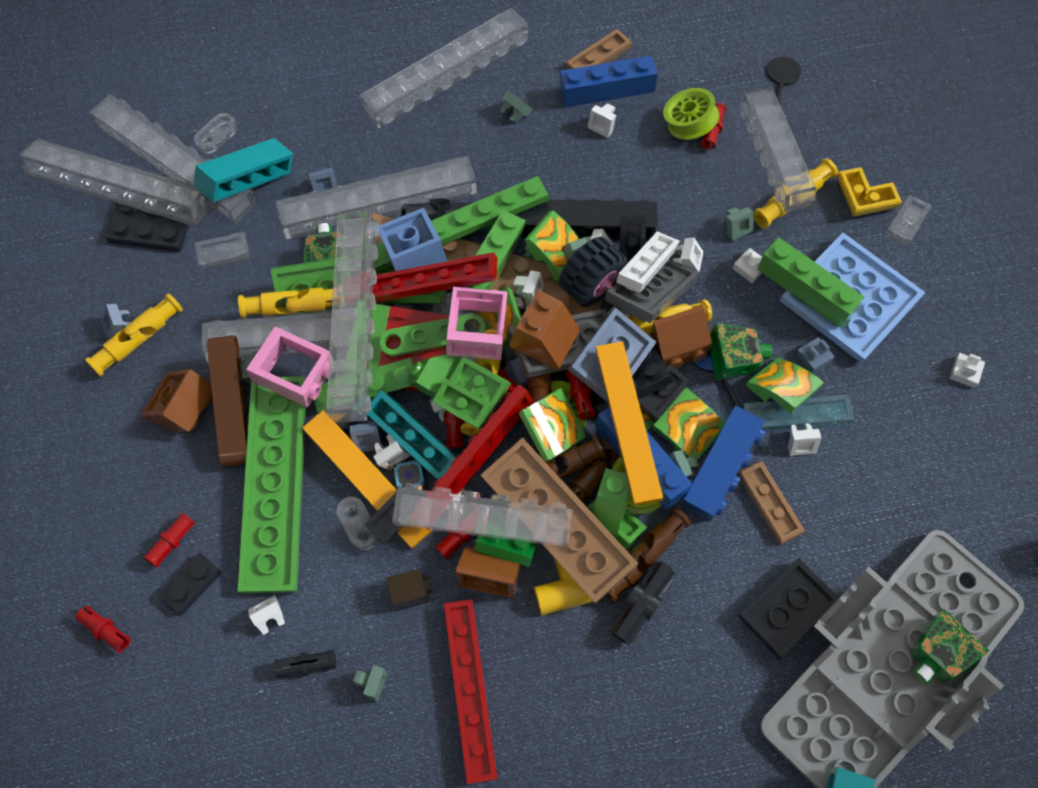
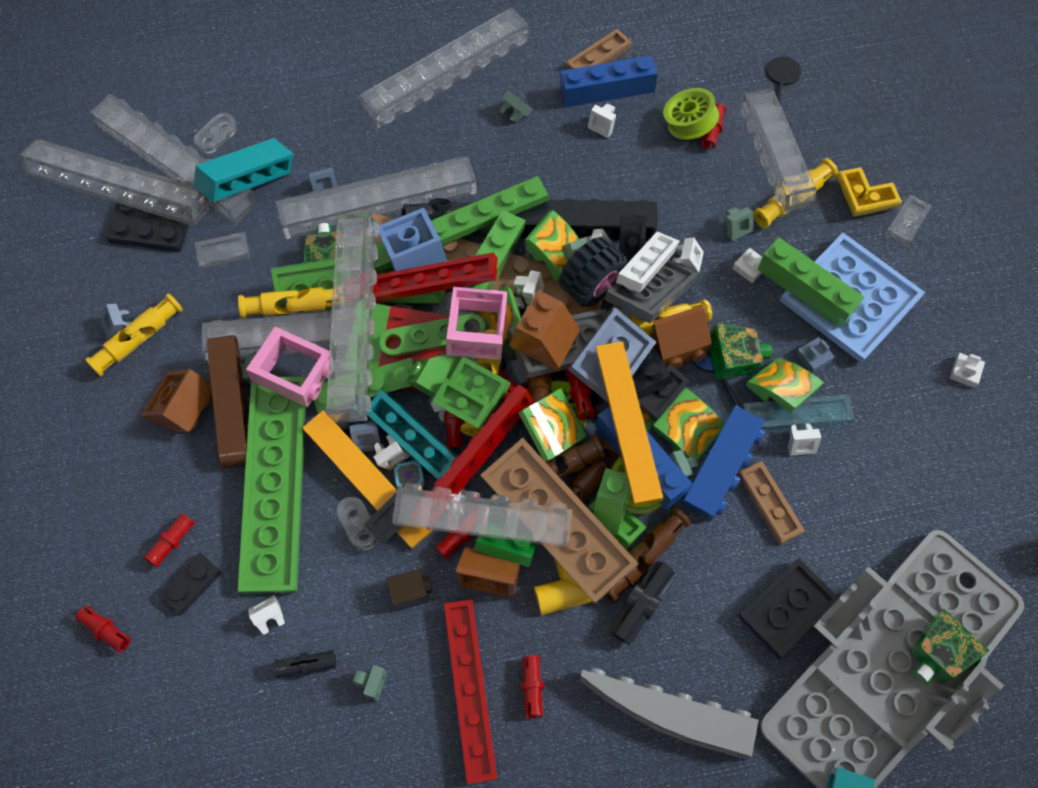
(532, 687): none -> red pin
(677, 714): none -> light grey slope

